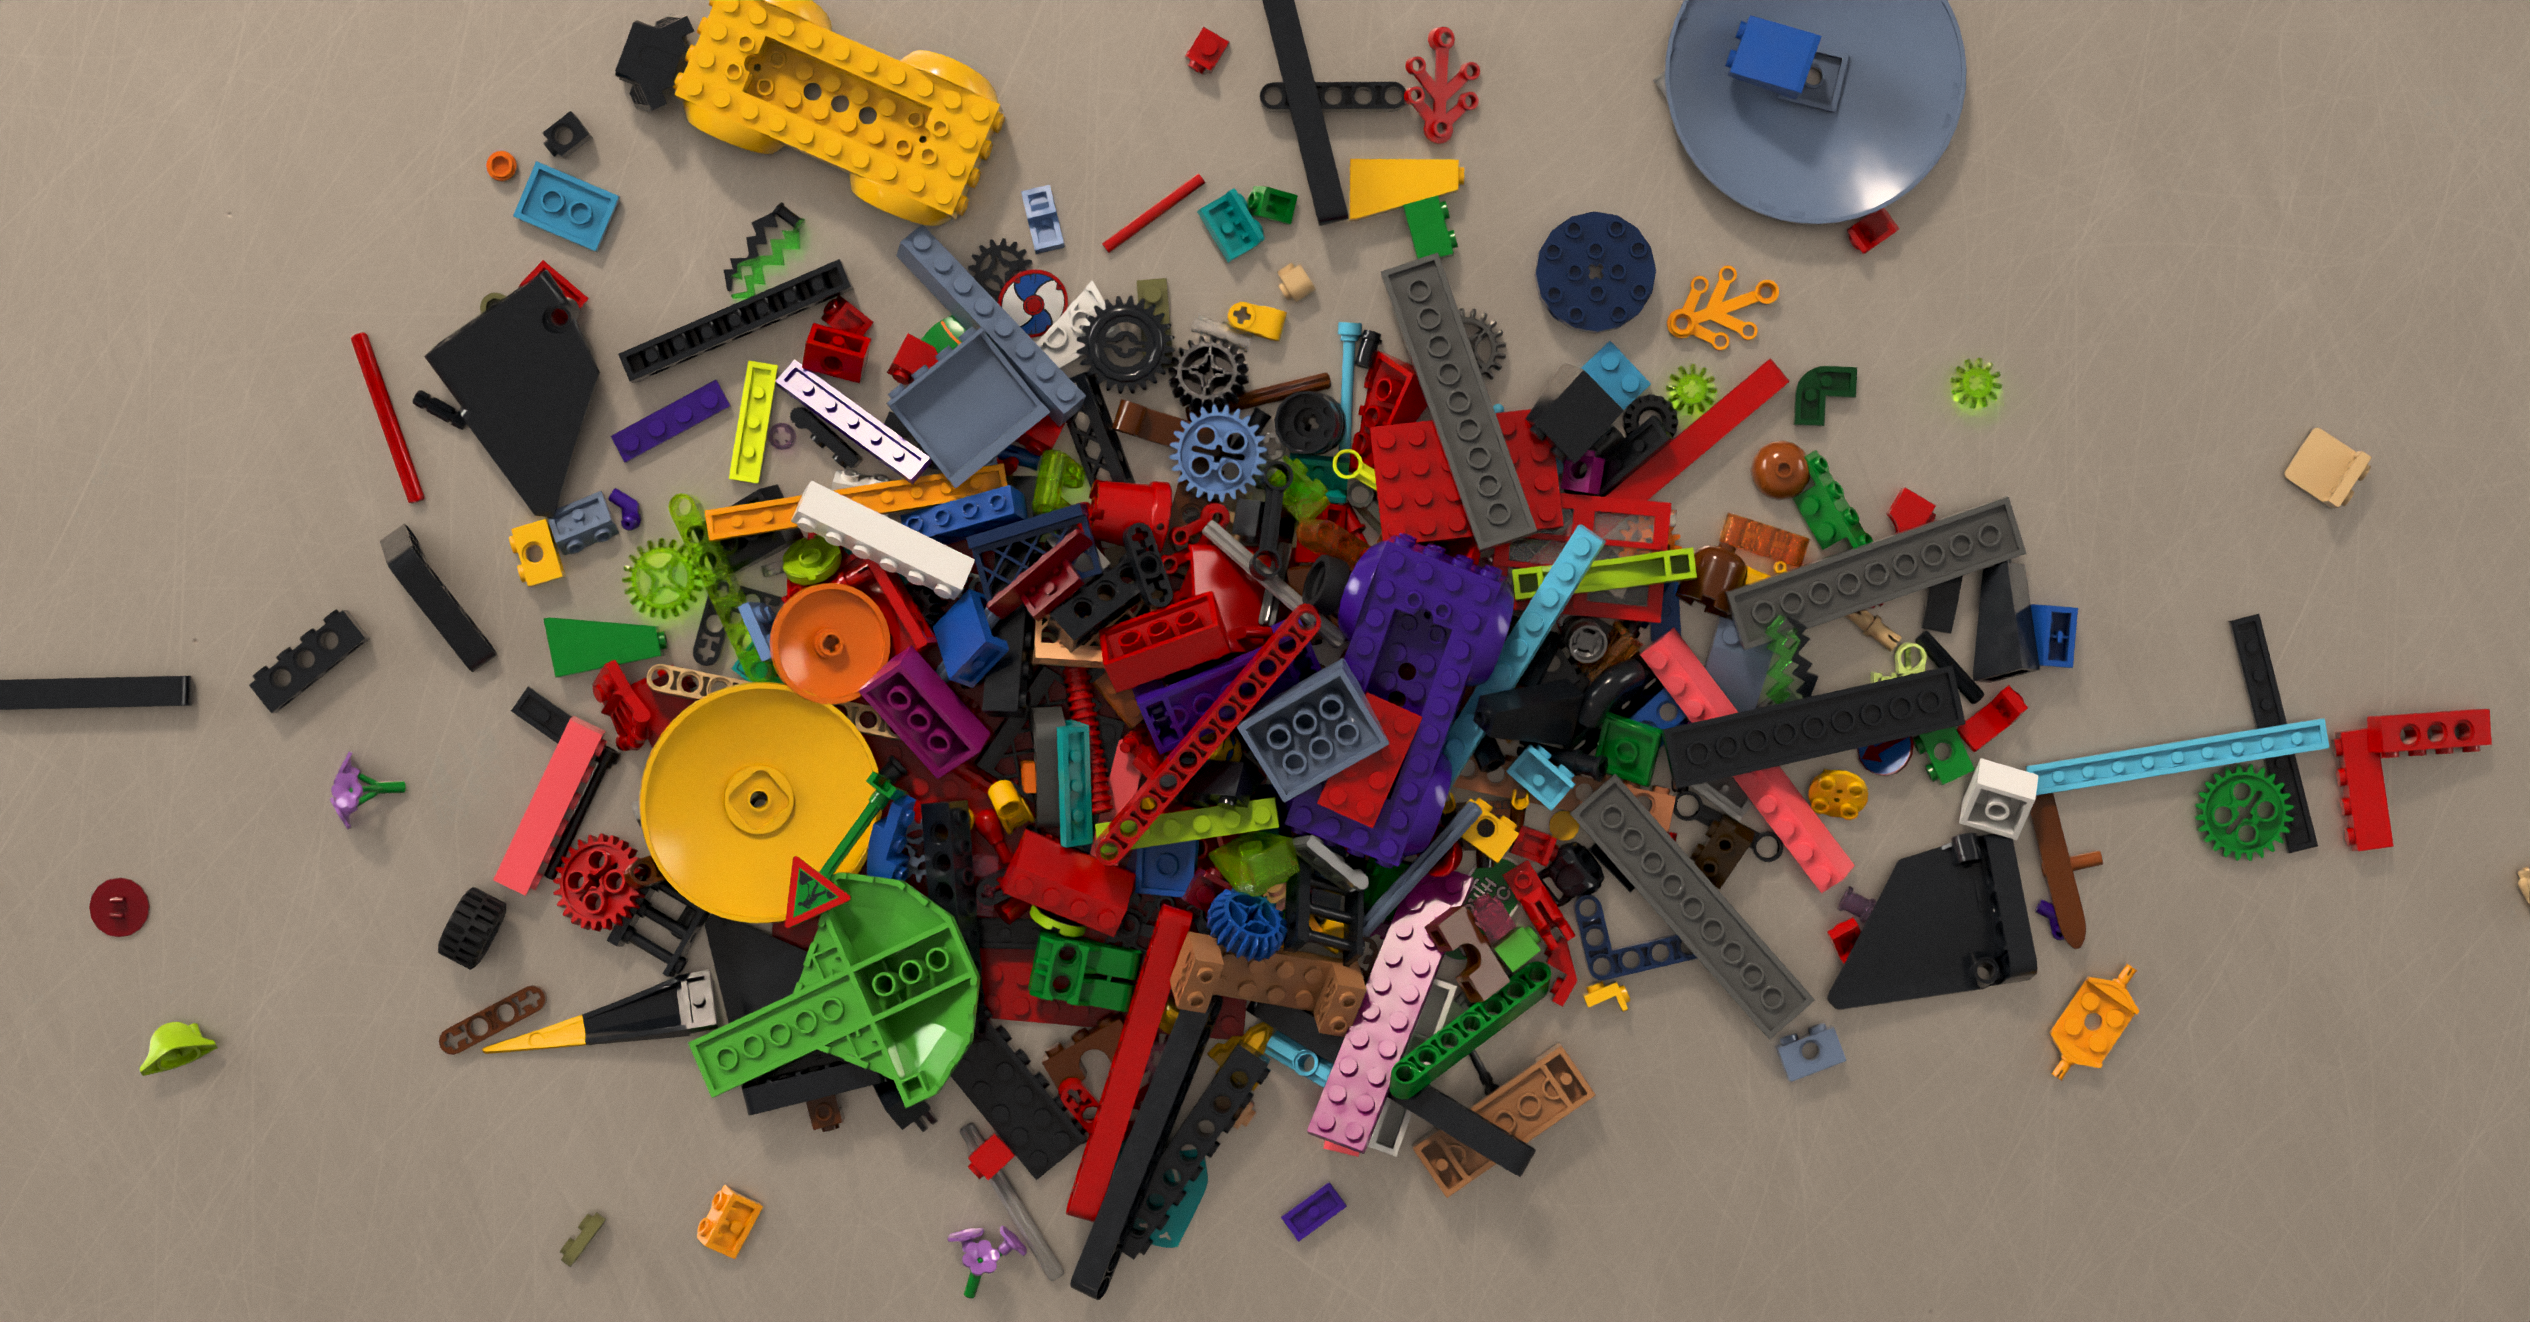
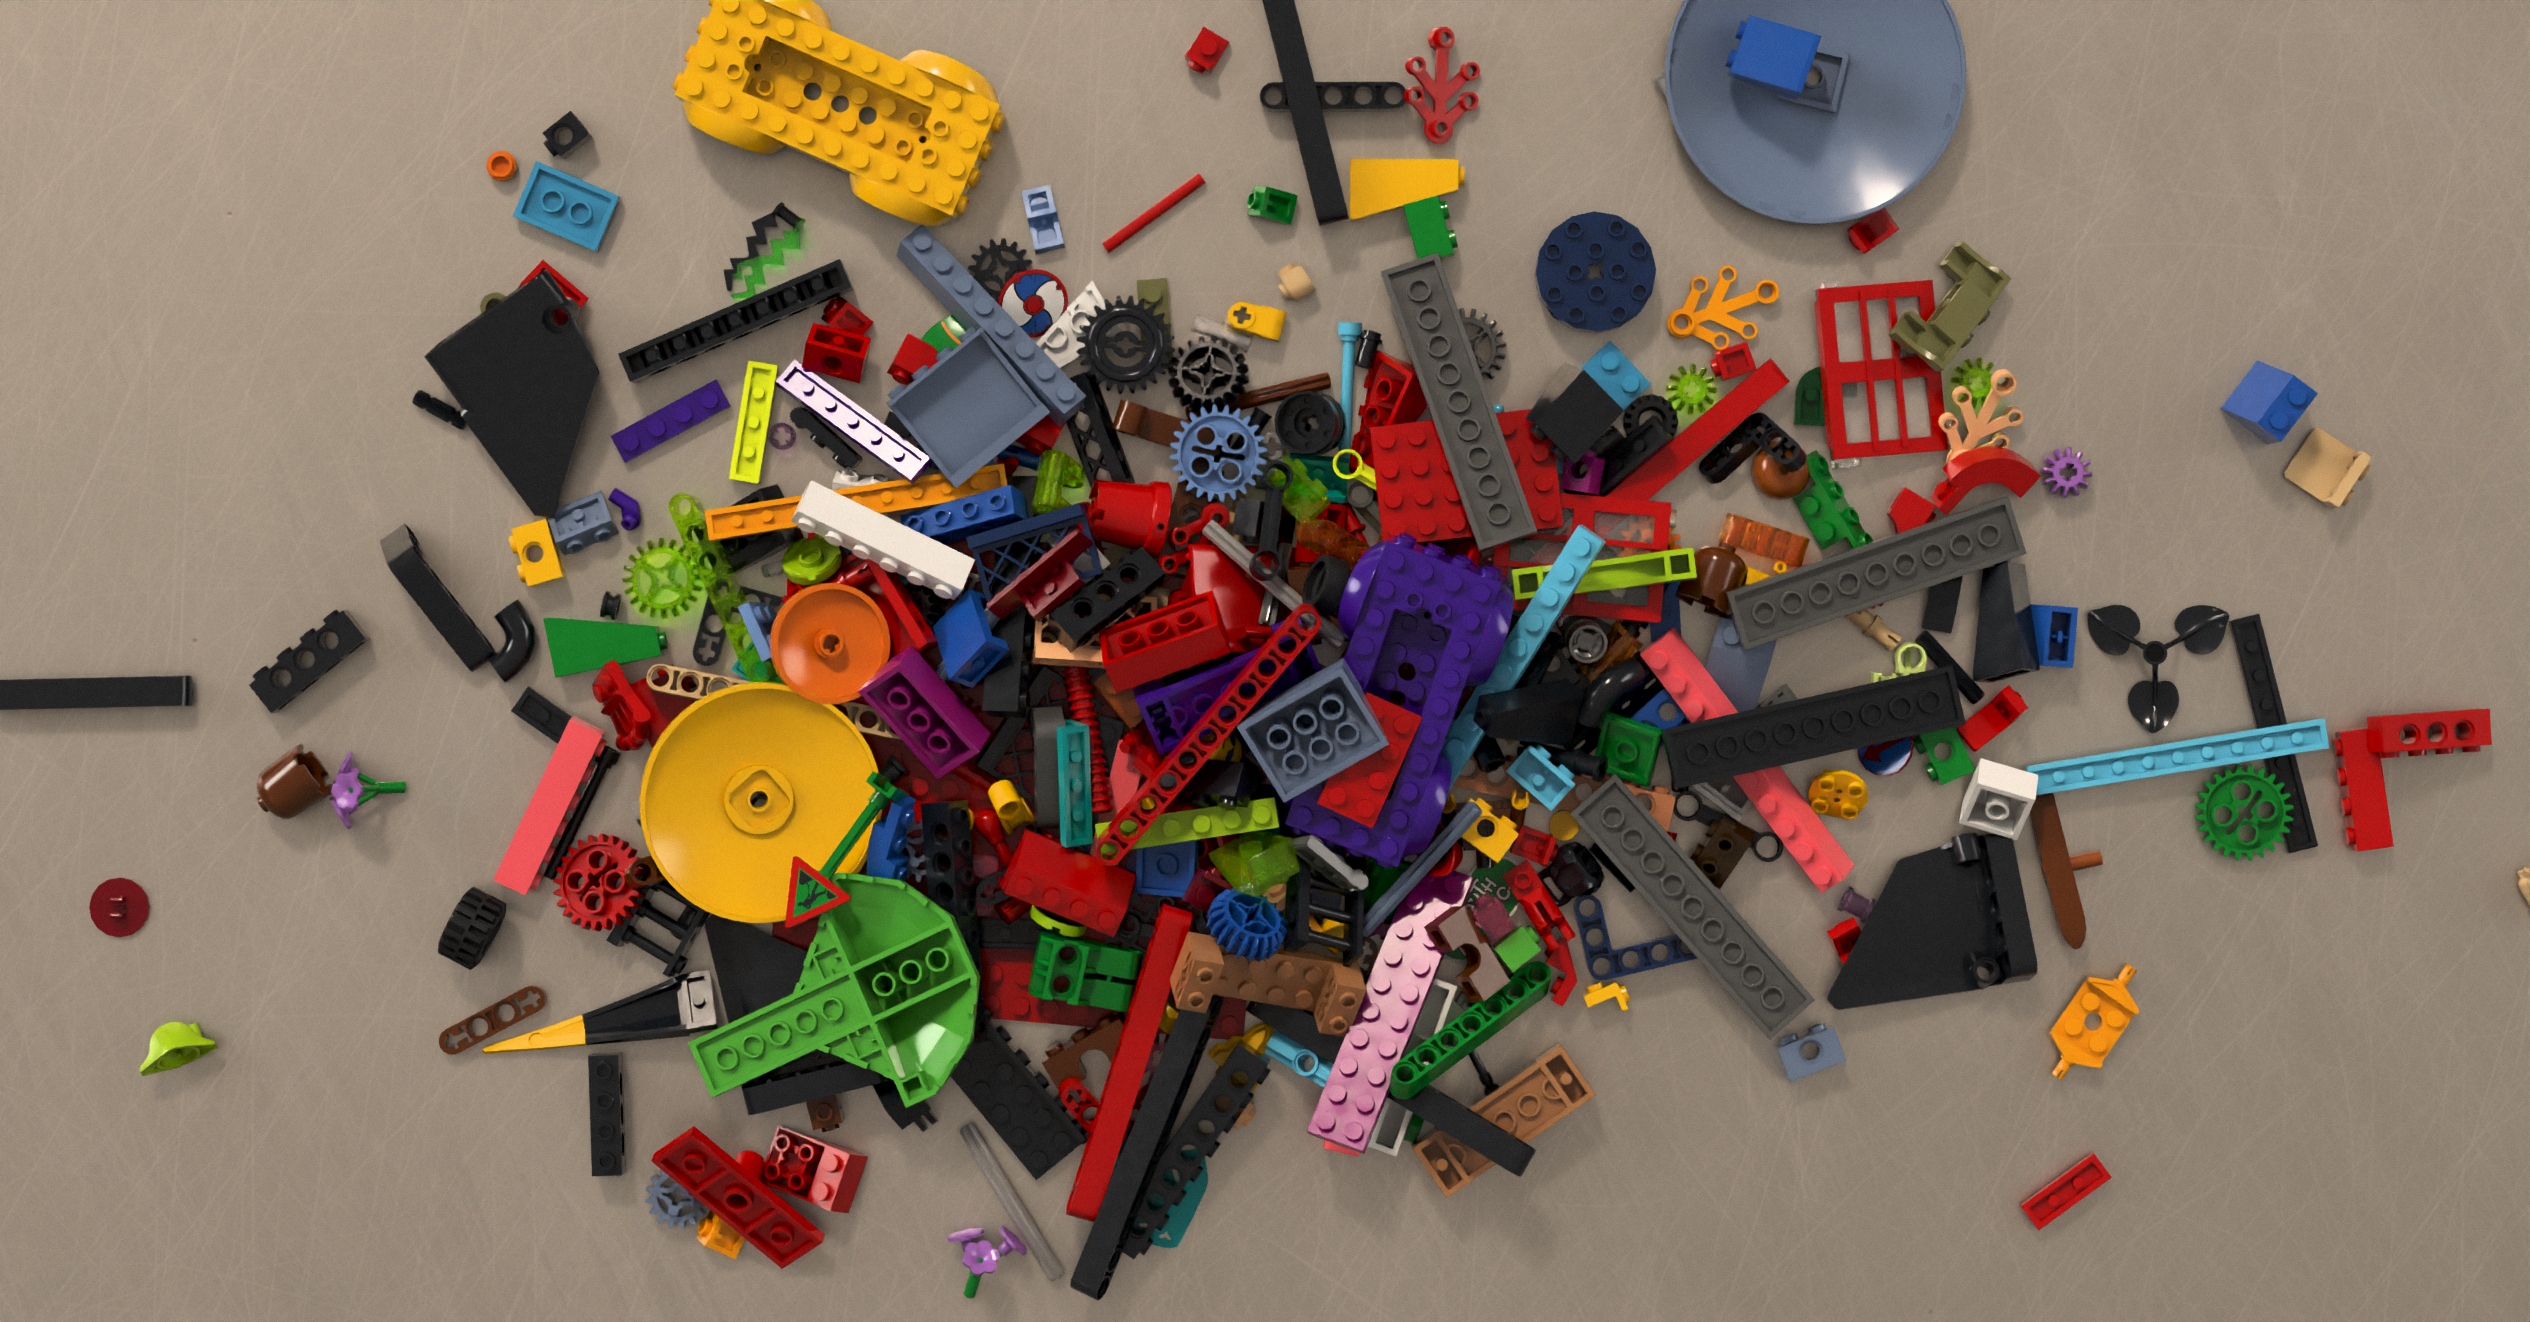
(292, 784): none -> reddish brown cylinder
(387, 417): red axle -> none
(519, 641): none -> black cylinder
(589, 1228): olive plate -> none
(607, 1114): none -> black brick
(610, 605): none -> black bush
(652, 59): black slope -> none
(673, 1214): none -> sand blue gear
(738, 1196): none -> red plate
(813, 1169): none -> red slope
(990, 1157): red brick -> none
(1028, 776): orange tile -> none
(1163, 583): black beam -> none
(1232, 225): teal bracket -> none
(1313, 1211): dark purple plate -> none
(1413, 1128): none -> green tile
(1732, 362): none -> red bracket
(1752, 440): none -> black beam
(1788, 655): clear neon green piece -> none
(1872, 388): none -> door
(1958, 313): none -> olive bracket
(1980, 425): none -> light nougat plant
(1981, 467): none -> red arch
(2047, 910): dark purple arm -> none
(2060, 463): none -> medium lavender gear
(2065, 1191): none -> red plate
(2117, 625): none -> black plant
(2269, 402): none -> blue slope

